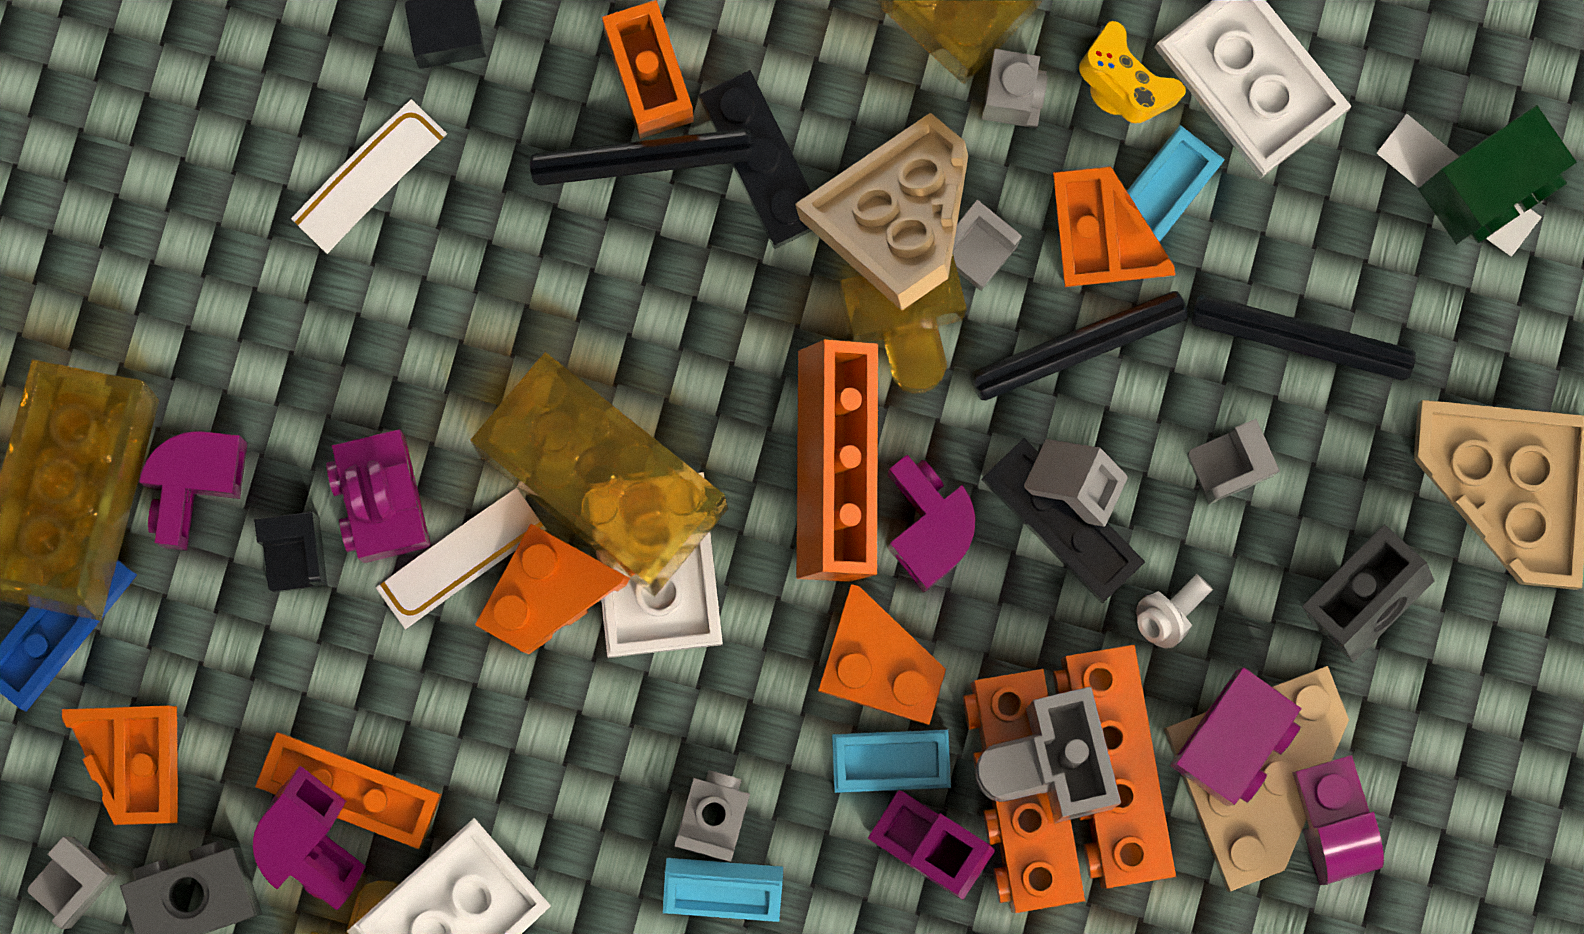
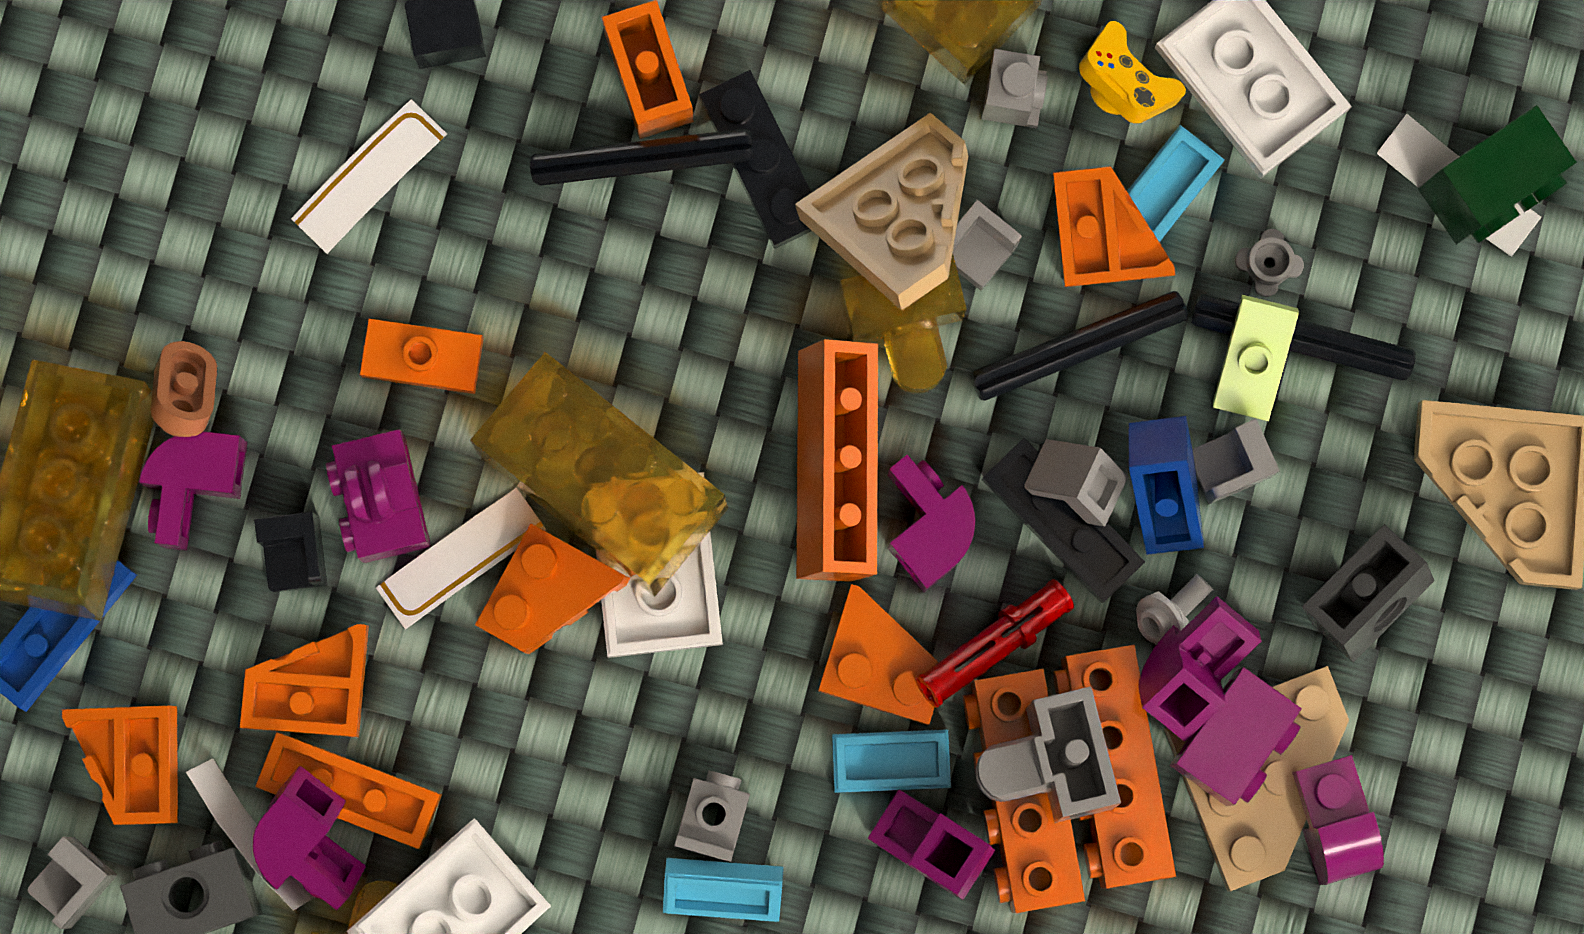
(183, 389): none -> nougat plate
(239, 825): none -> white sticker
(310, 688): none -> orange wing
(421, 356): none -> orange plate
(1046, 605): none -> red pin
(1165, 485): none -> blue slope
(1186, 667): none -> magenta brick
(1255, 357): none -> yellowish green plate
(1269, 246): none -> light grey plate

